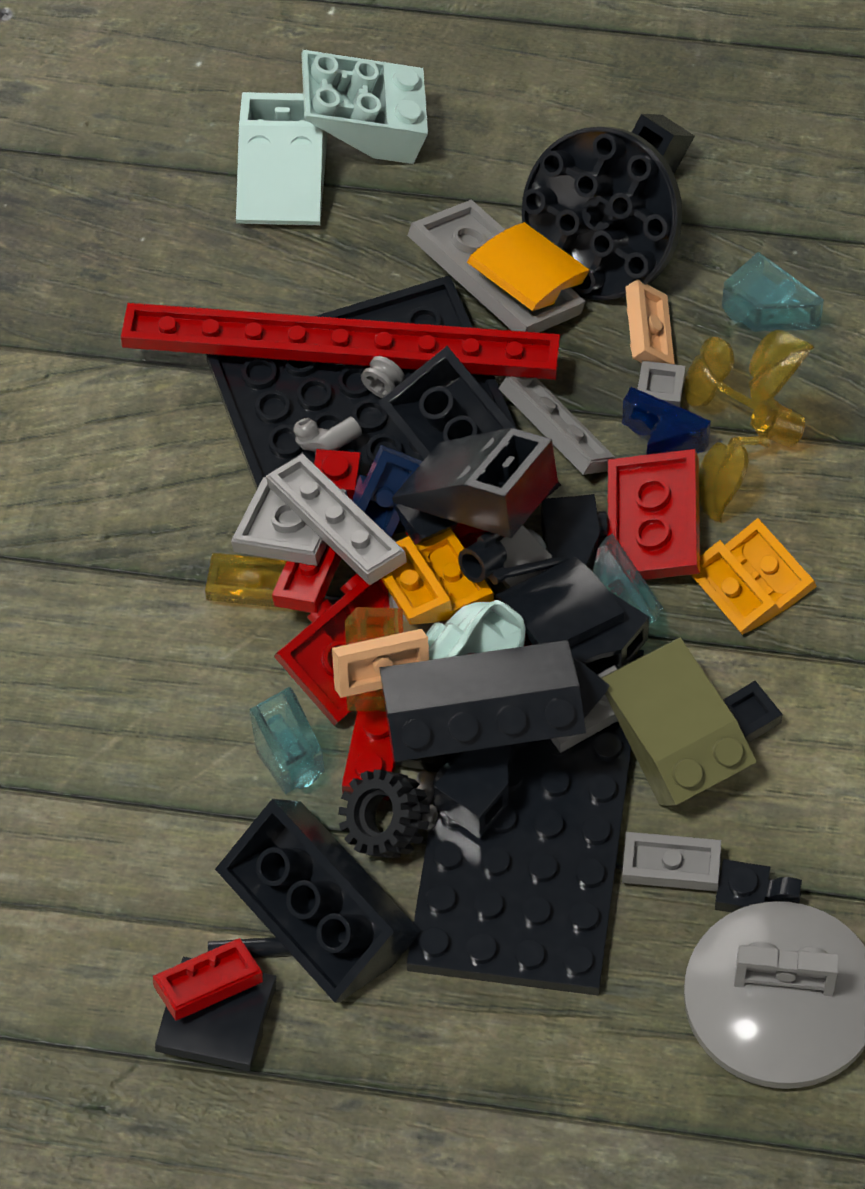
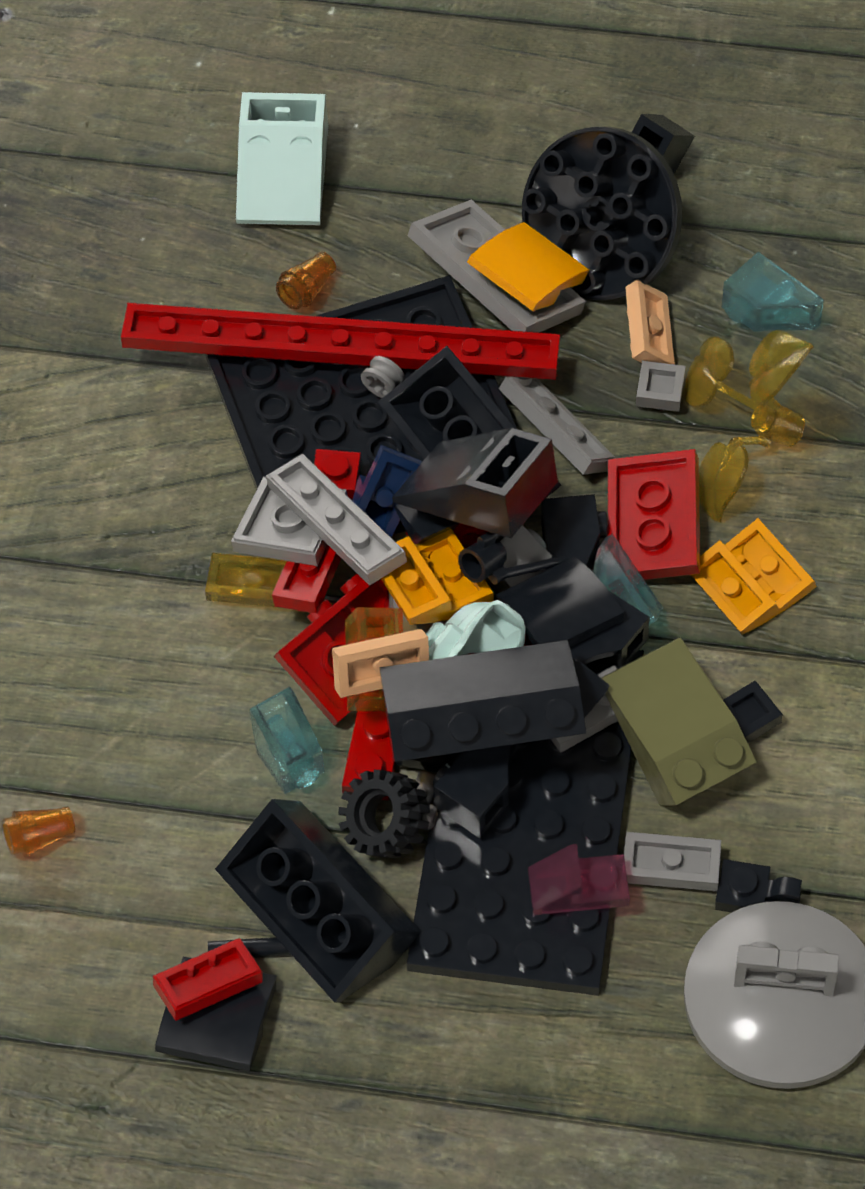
(35, 829): none -> clear orange cone
(303, 282): none -> clear orange cone
(313, 438): light grey arm -> none
(366, 104): light aqua slope -> none
(576, 883): none -> clear pink slope
(667, 424): clear blue slope -> none

